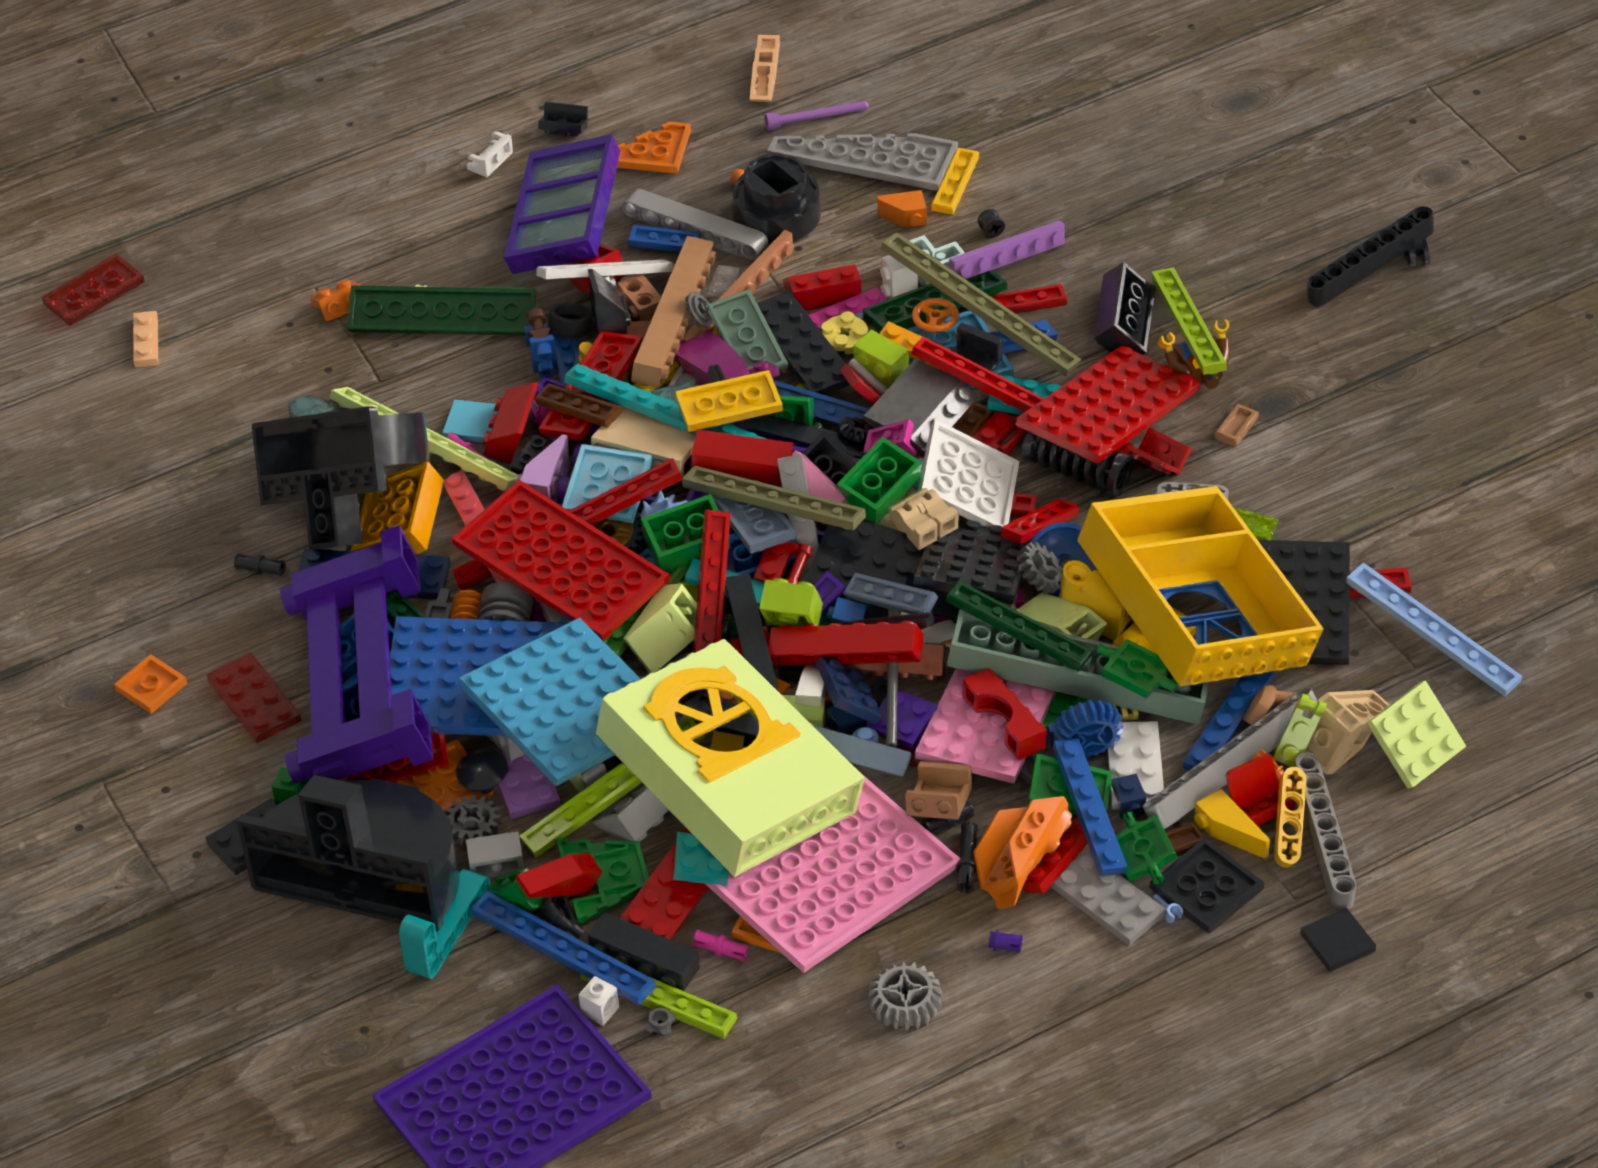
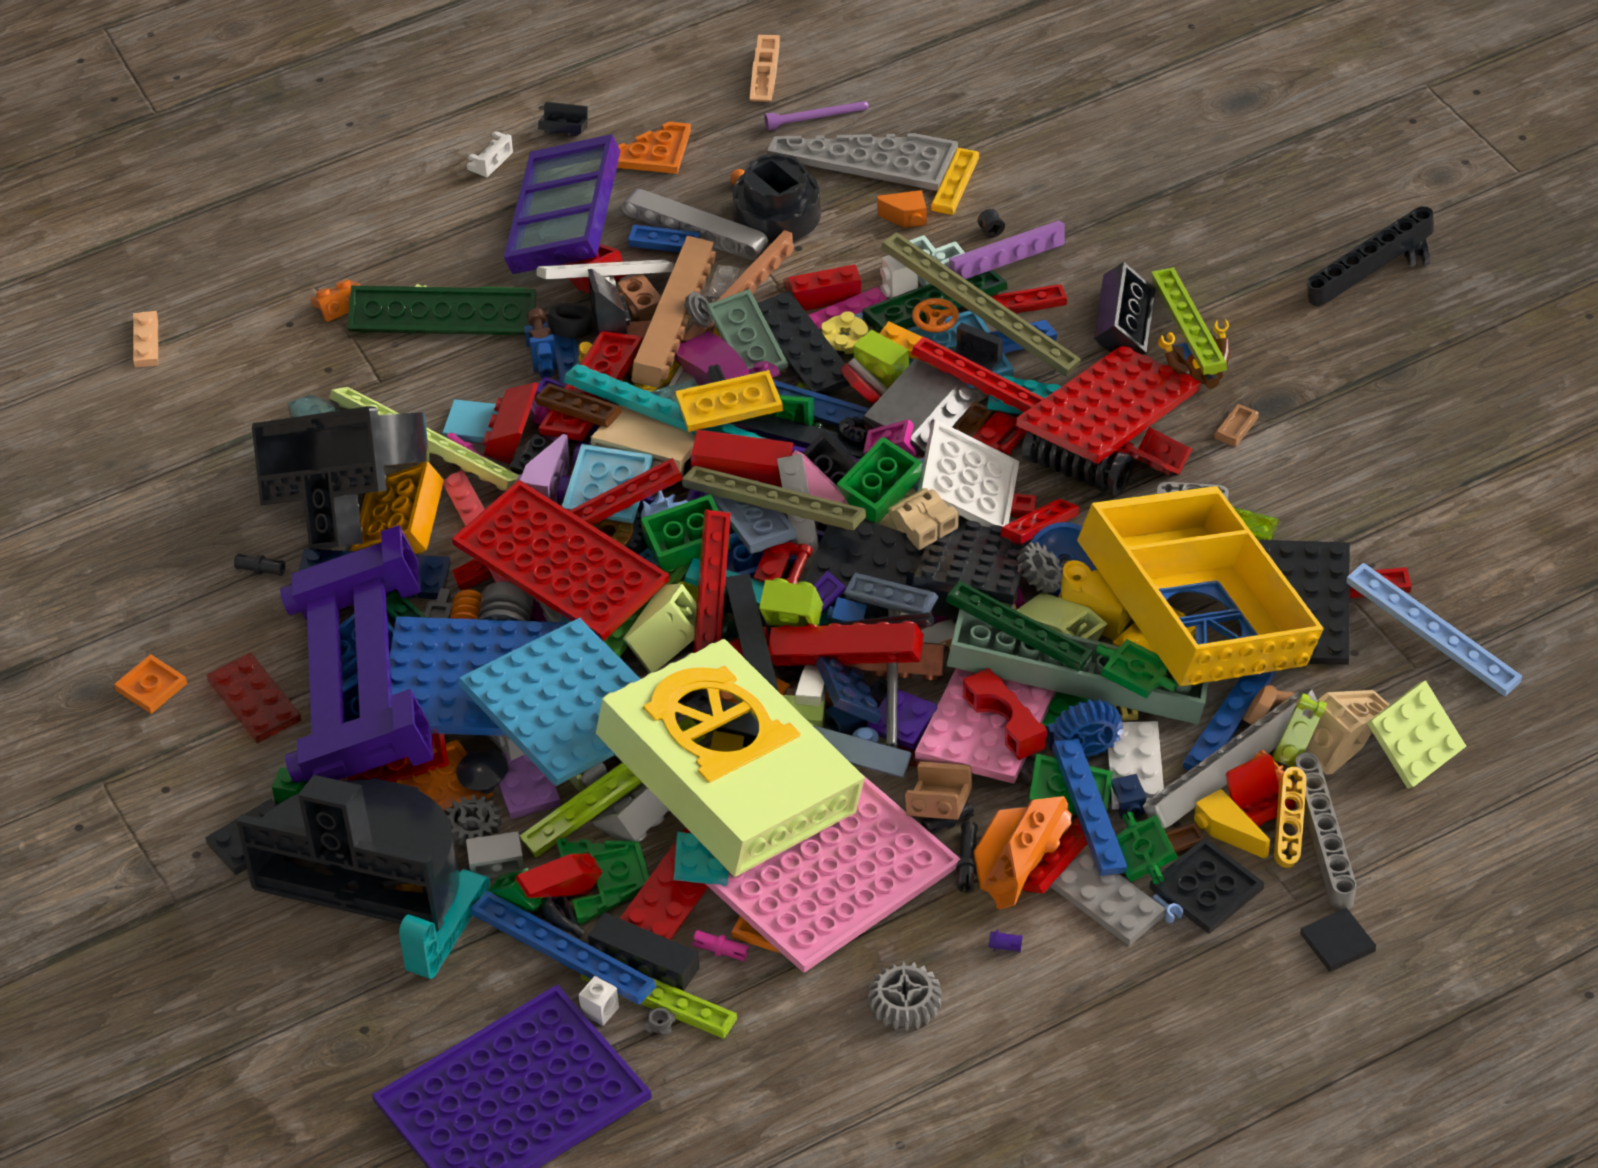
(93, 289): clear red plate -> none

